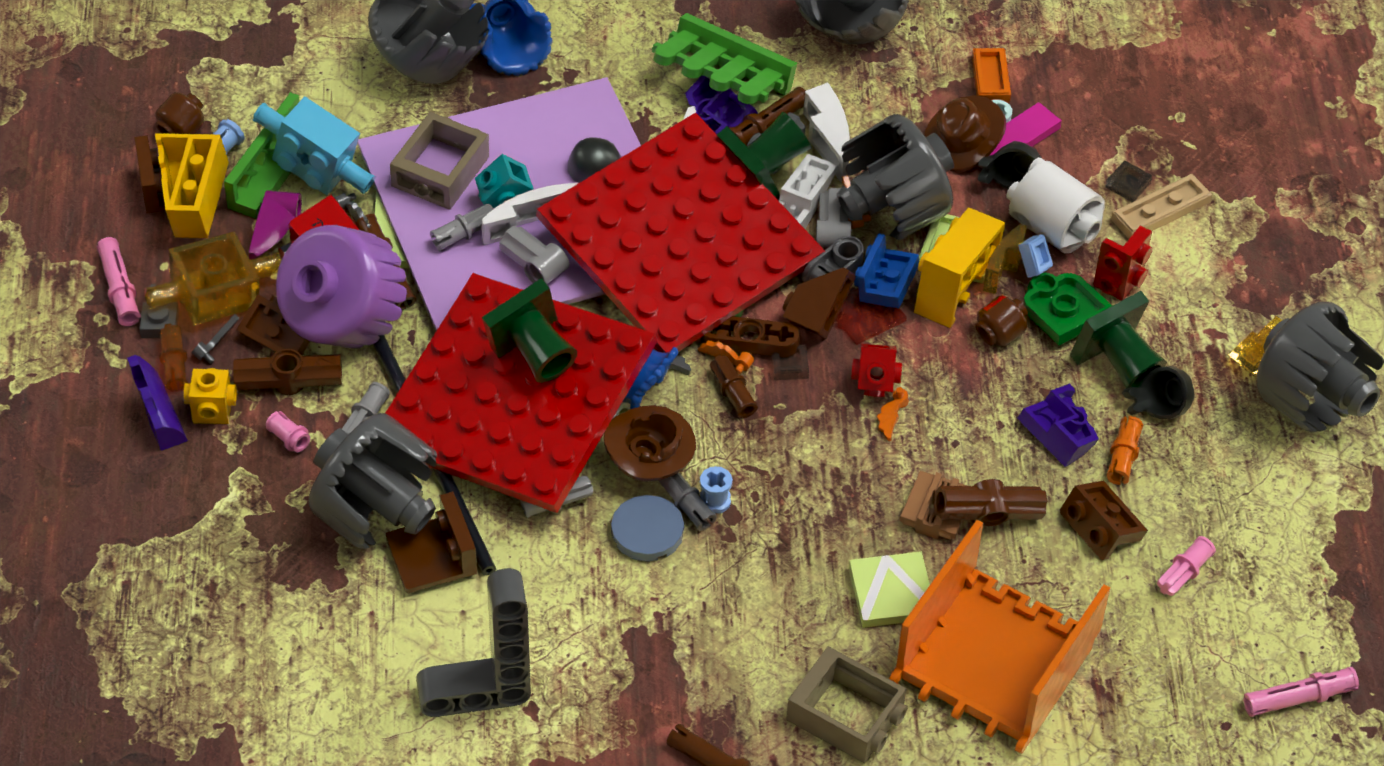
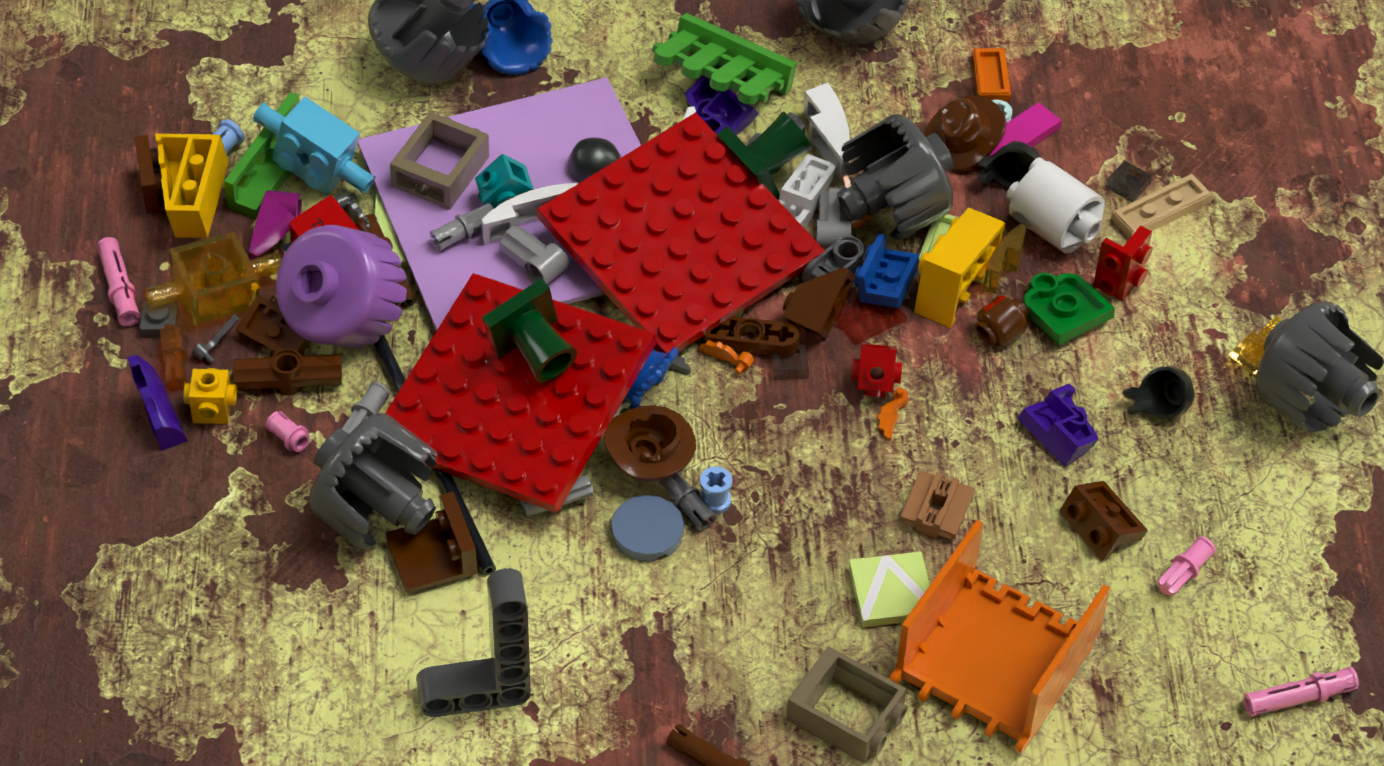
(180, 114): reddish brown head -> none
(733, 386): reddish brown axle -> none
(760, 122): reddish brown pin -> none
(990, 502): reddish brown piece -> none
(1035, 255): light blue tile -> none
(1116, 336): dark green plant -> none
(1124, 450): orange pin -> none

